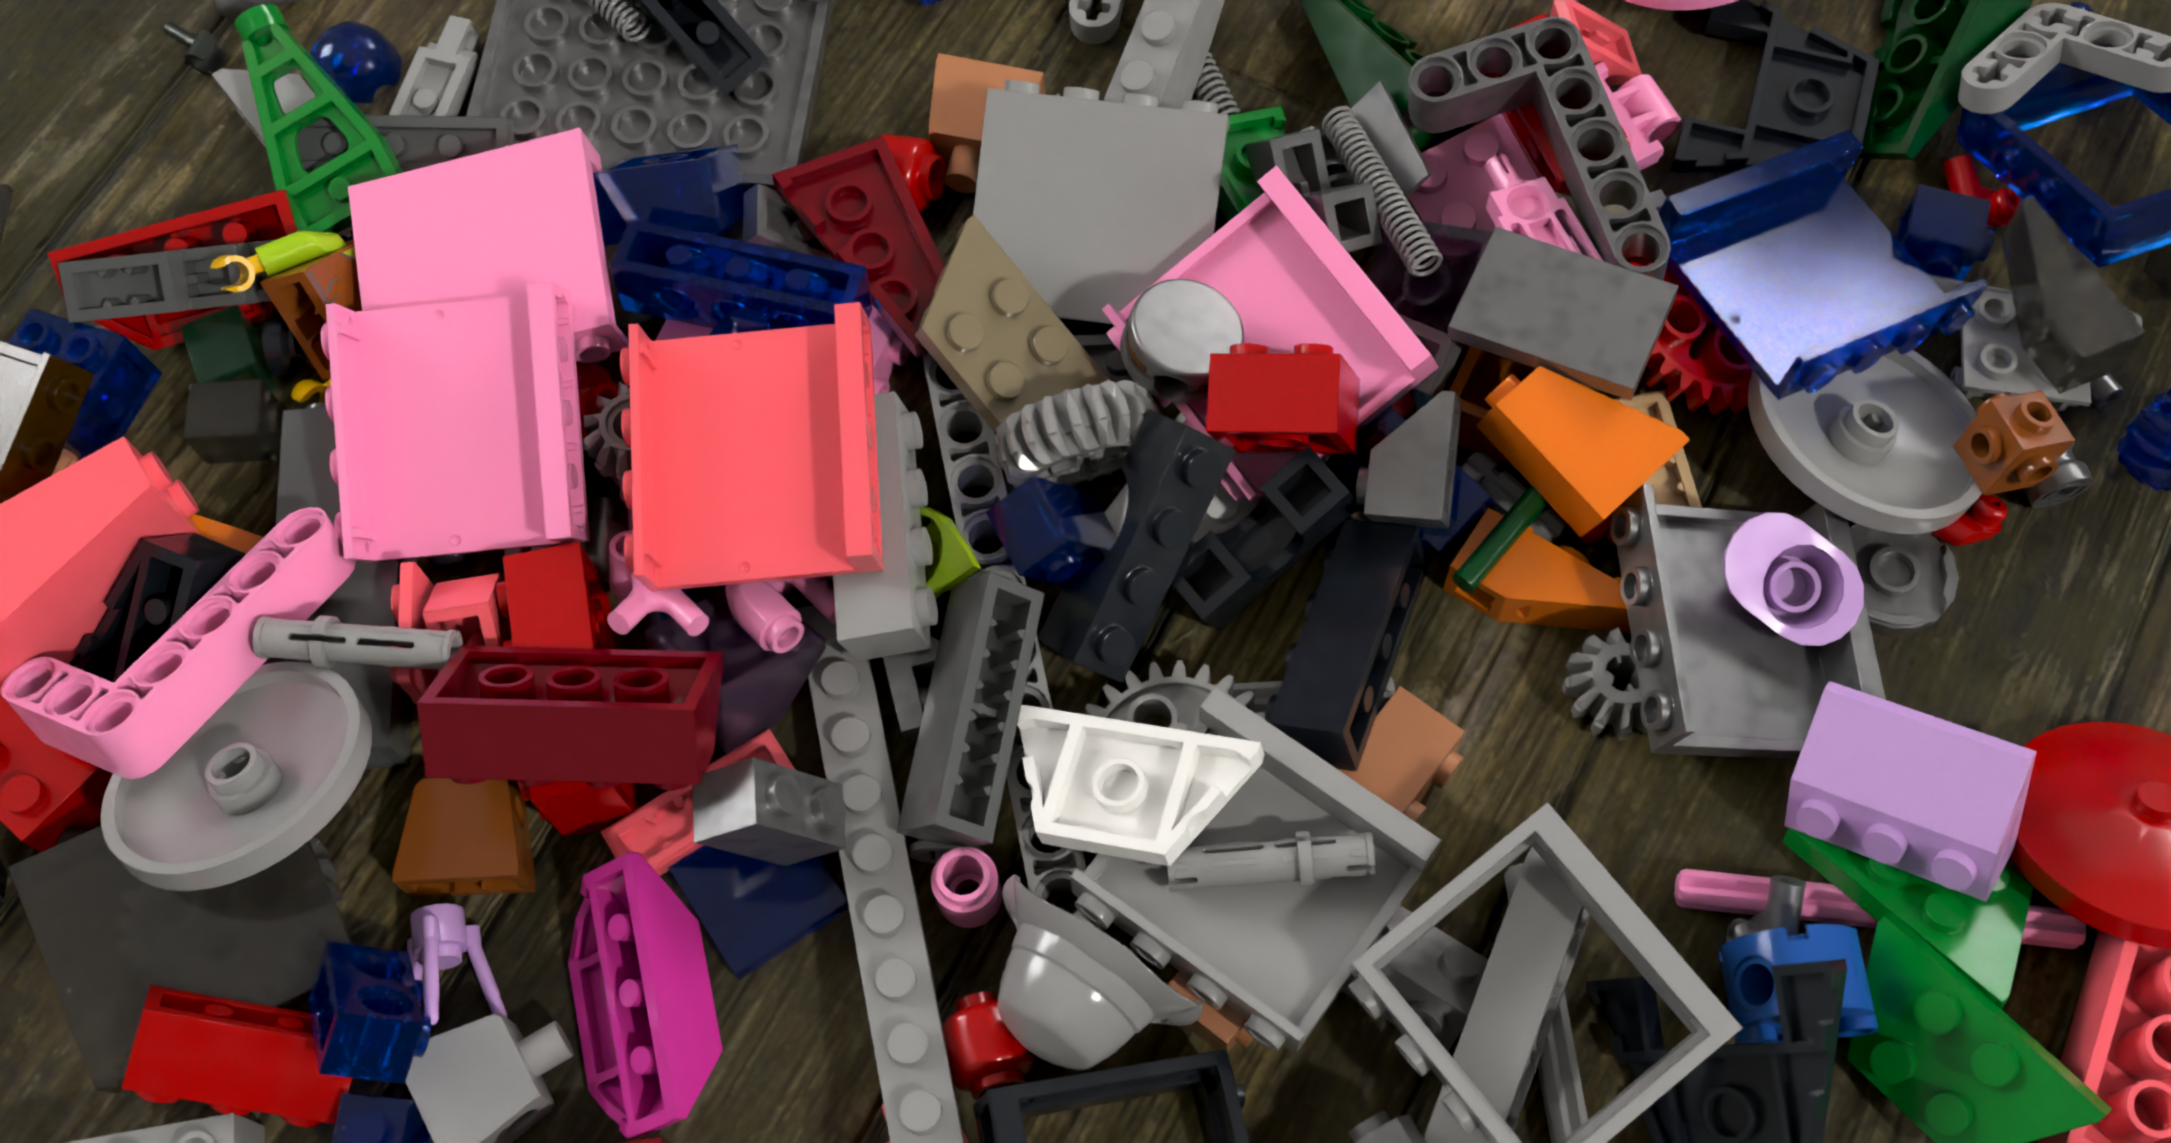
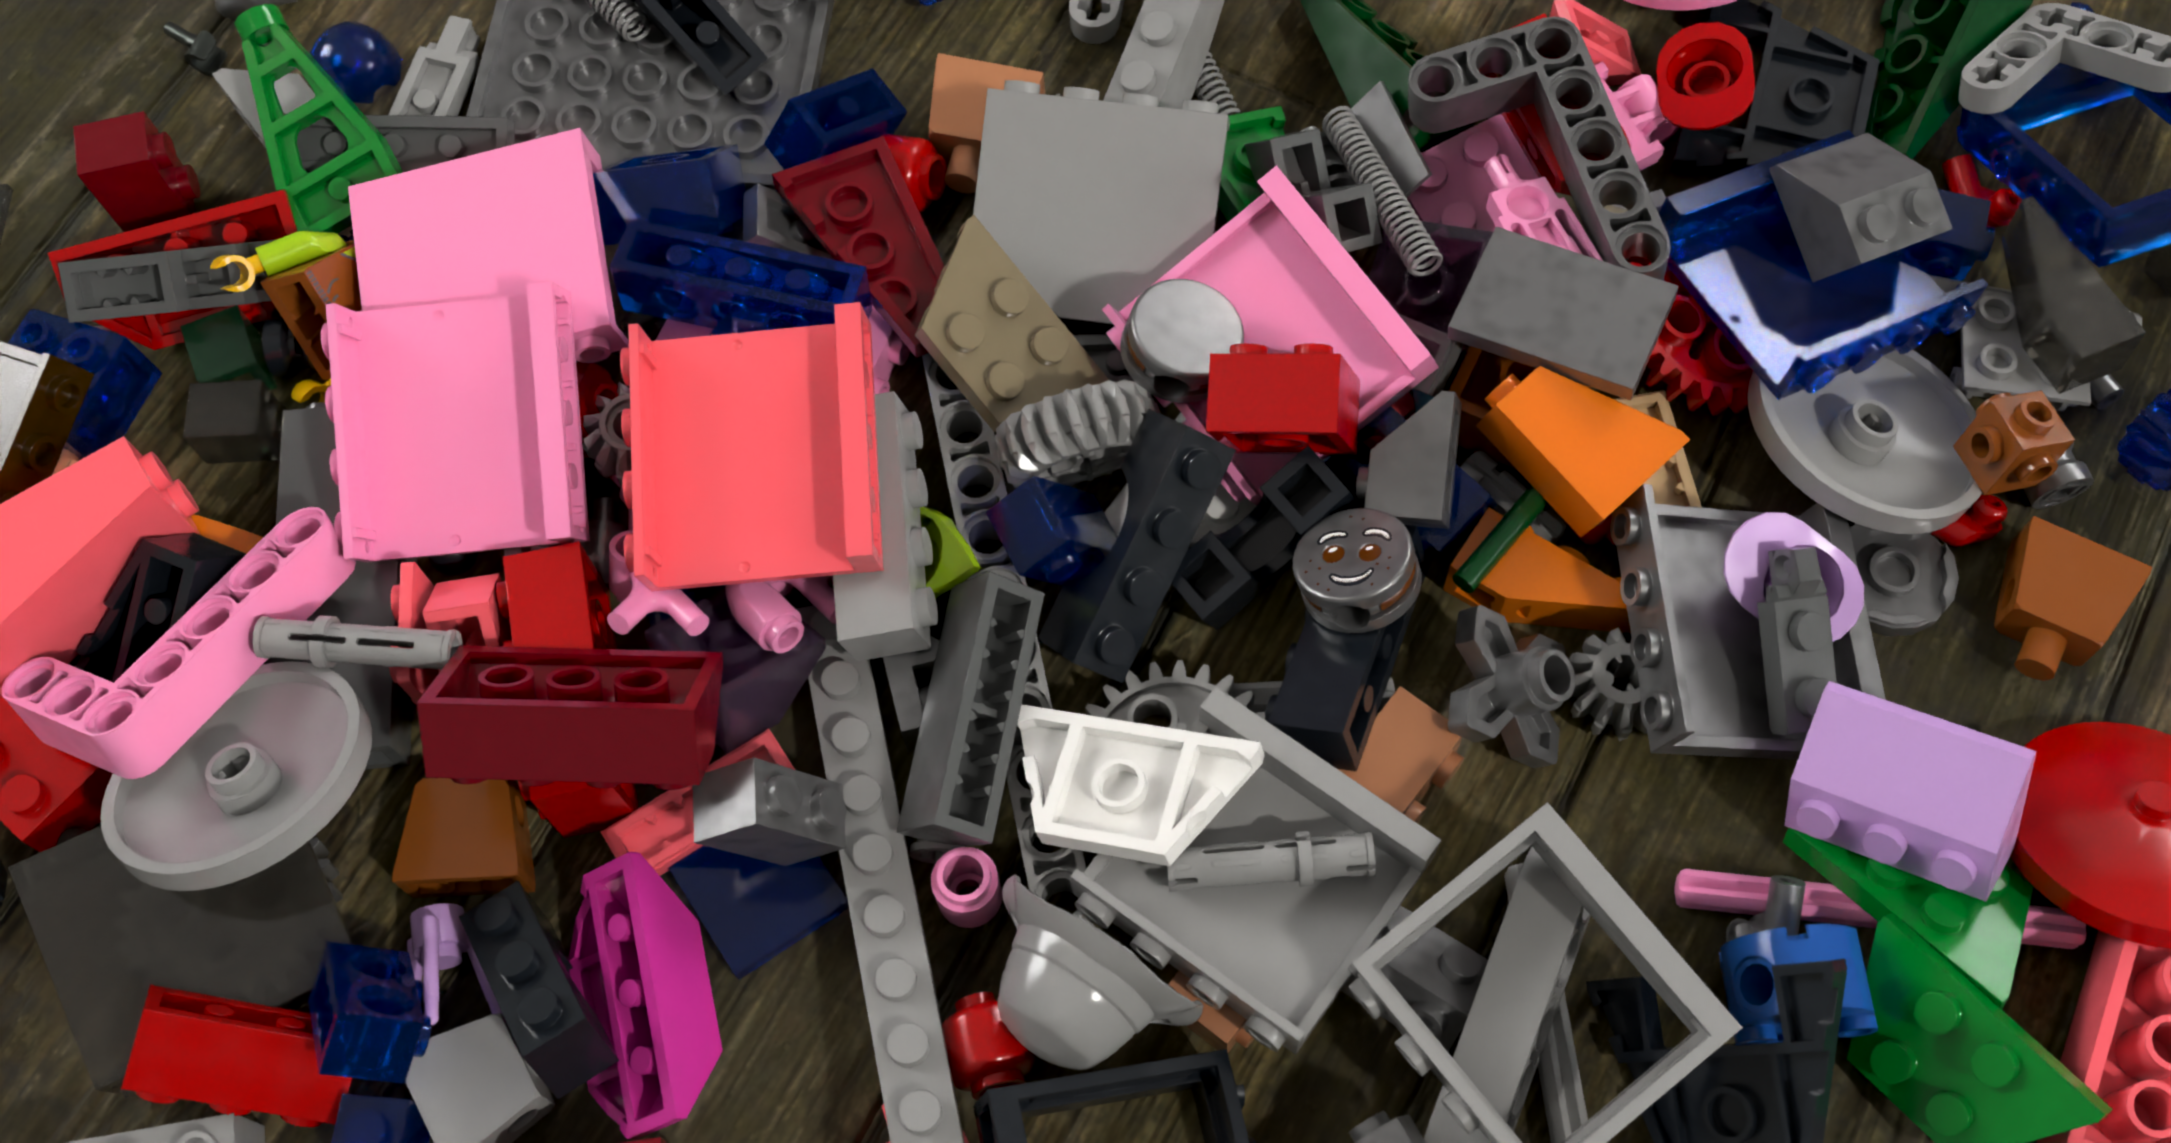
(134, 171): none -> dark red brick
(535, 992): none -> black arch
(834, 119): none -> clear blue brick
(1357, 570): none -> flat silver head
(1511, 687): none -> flat silver plant
(1705, 76): none -> red piece
(1795, 639): none -> dark grey hinge
(1857, 203): none -> flat silver slope
(2062, 596): none -> dark orange torso

